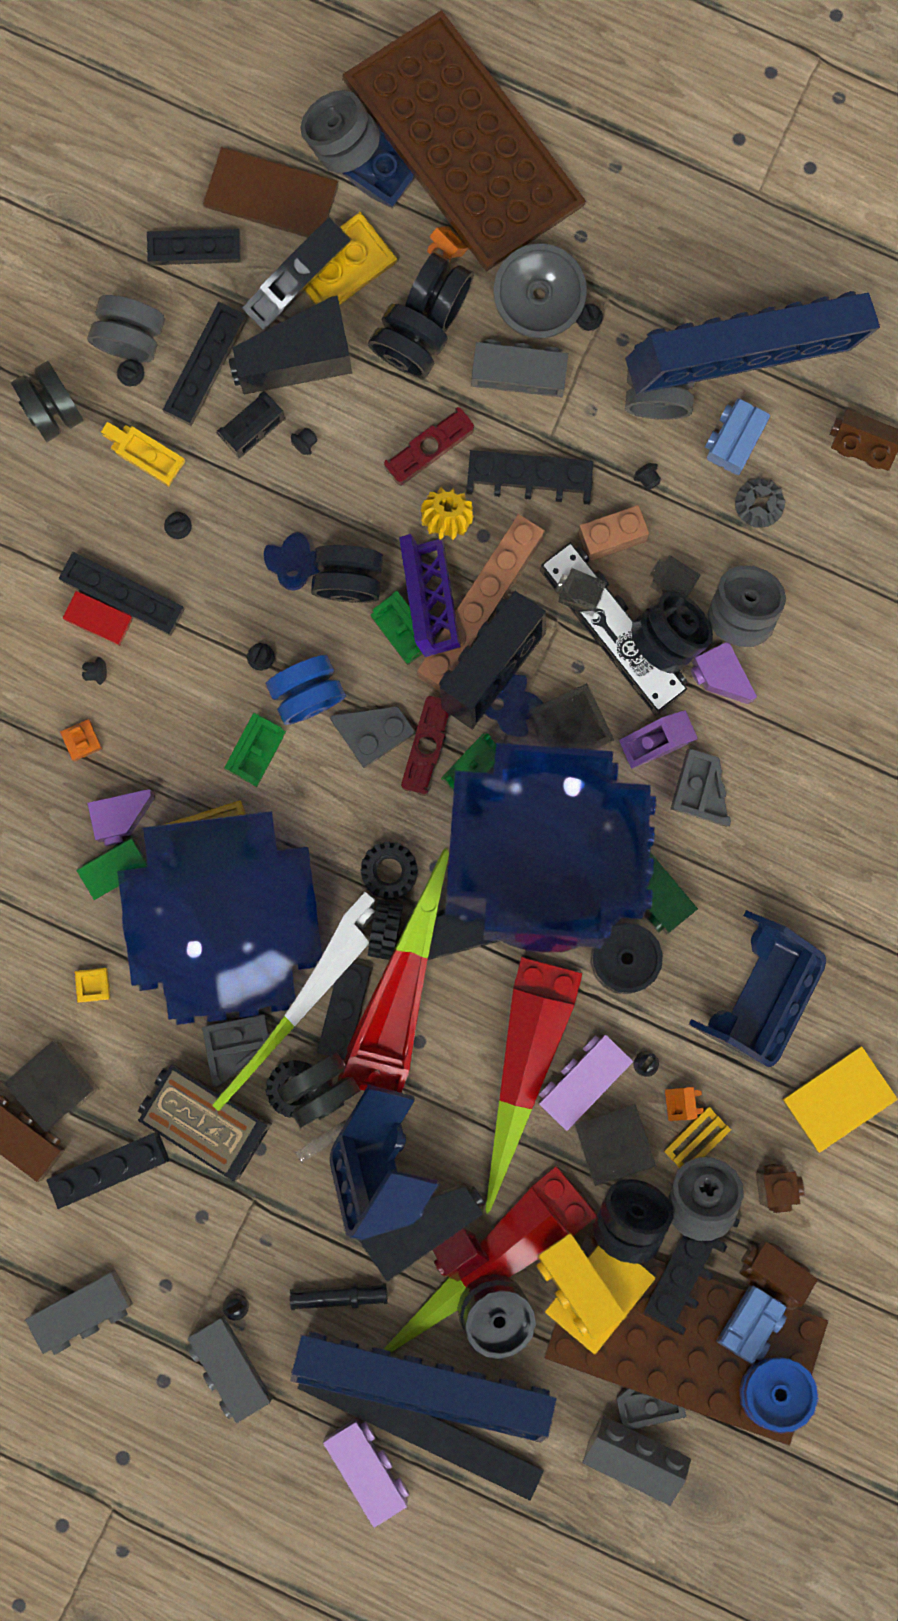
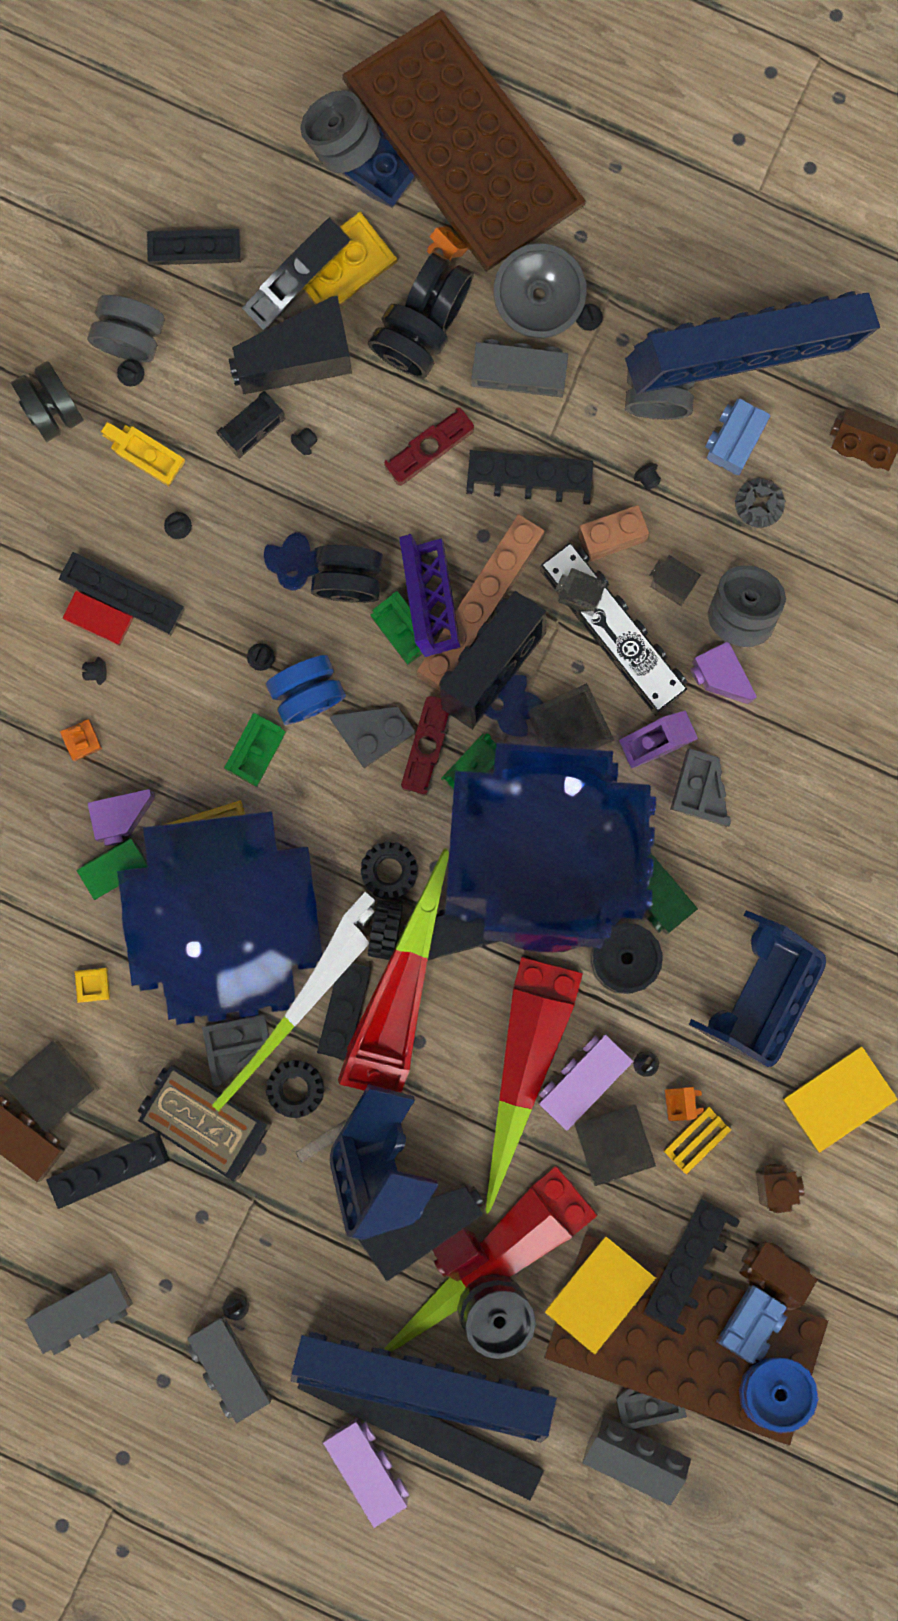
(204, 363): black plate -> none
(269, 193): reddish brown tile -> none
(320, 1092): pearl dark grey wheel -> none
(339, 1296): black pin -> none
(446, 513): yellow gear -> none
(579, 1287): yellow brick -> none
(633, 1221): black wheel -> none
(671, 632): black wheel -> none
(705, 1198): dark grey wheel -> none

